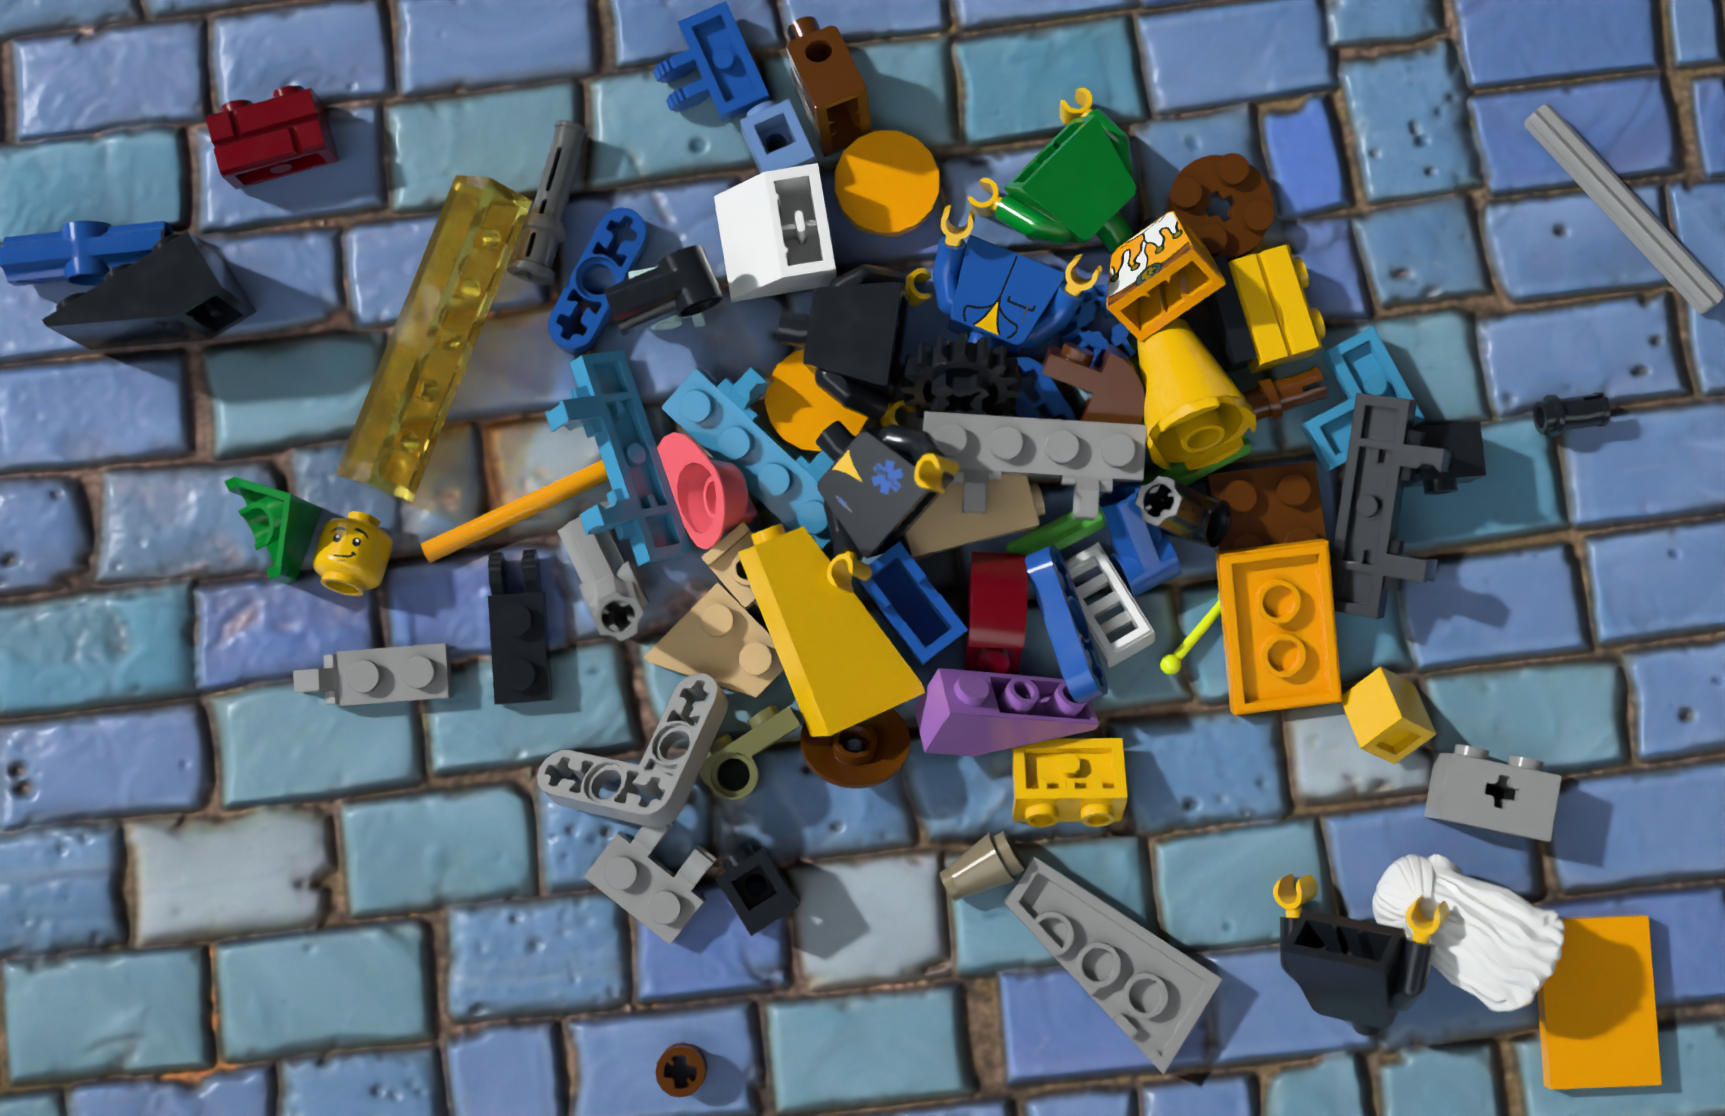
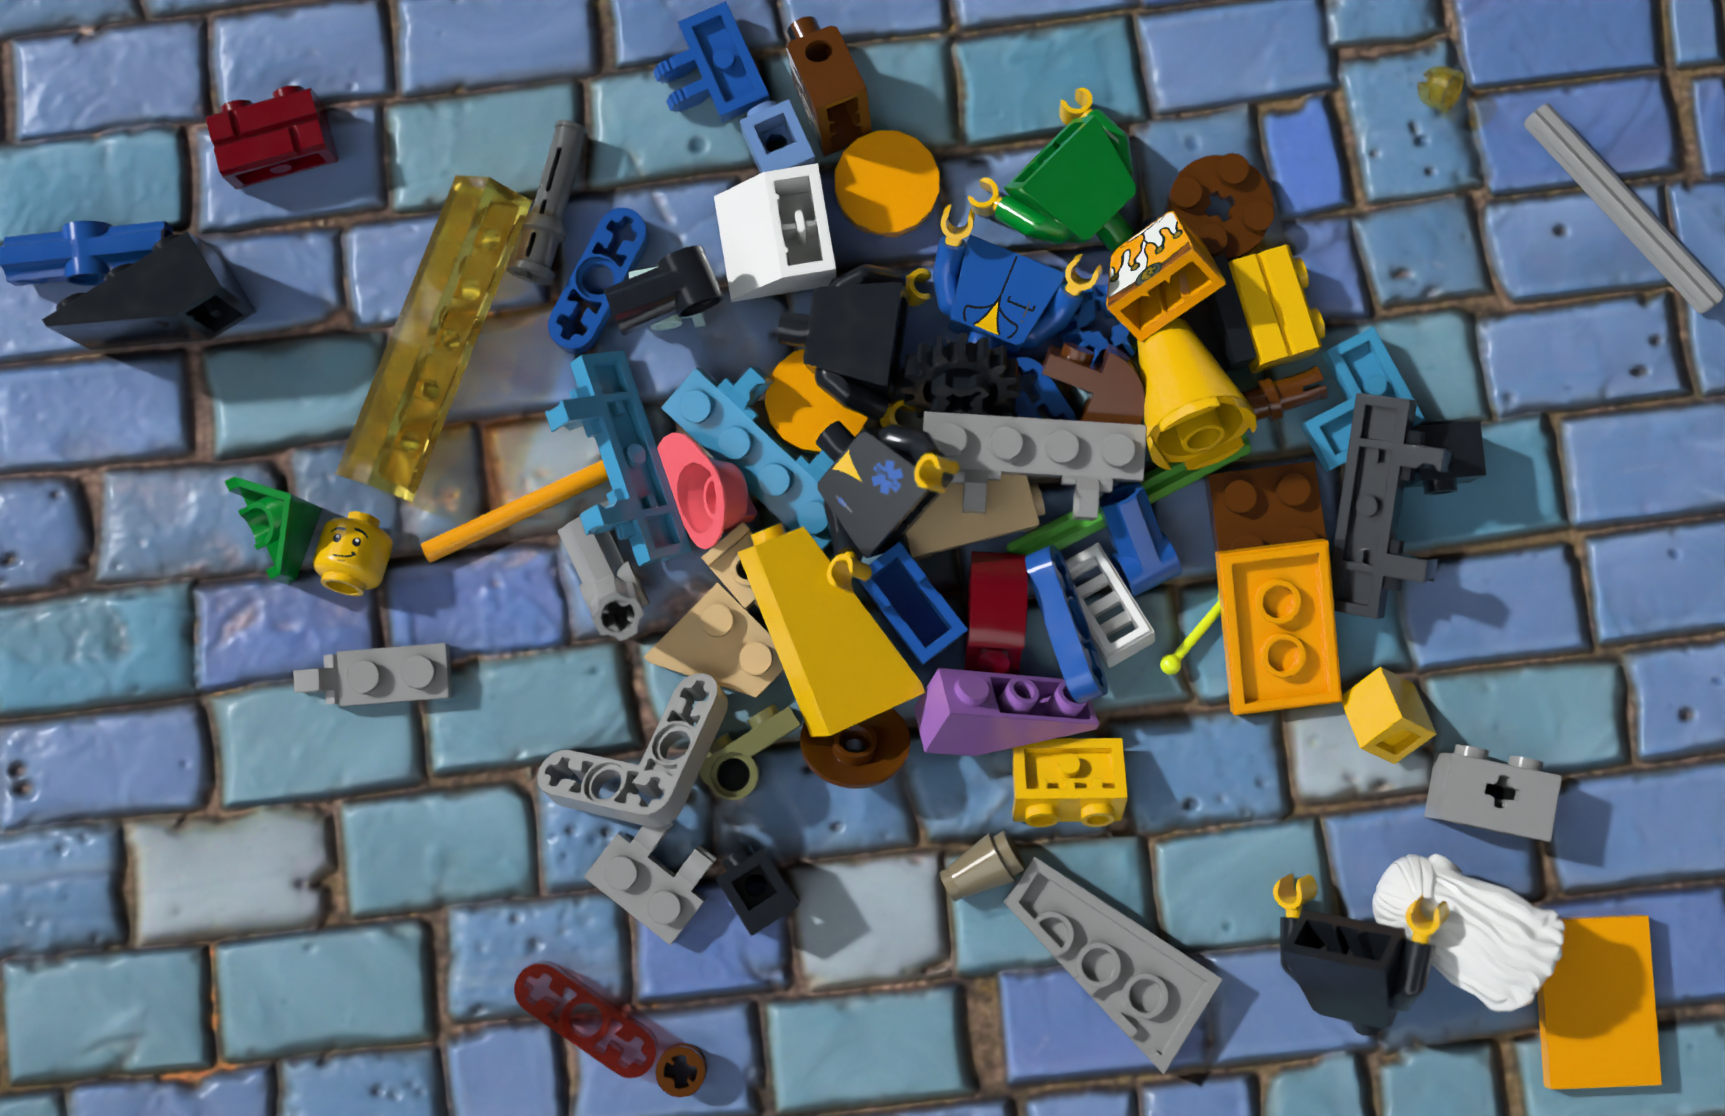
(518, 633): black hinge -> none
(588, 1043): none -> clear red beam
(1184, 512): black piece -> none
(1441, 88): none -> clear yellow hinge
(1557, 414): black pin -> none

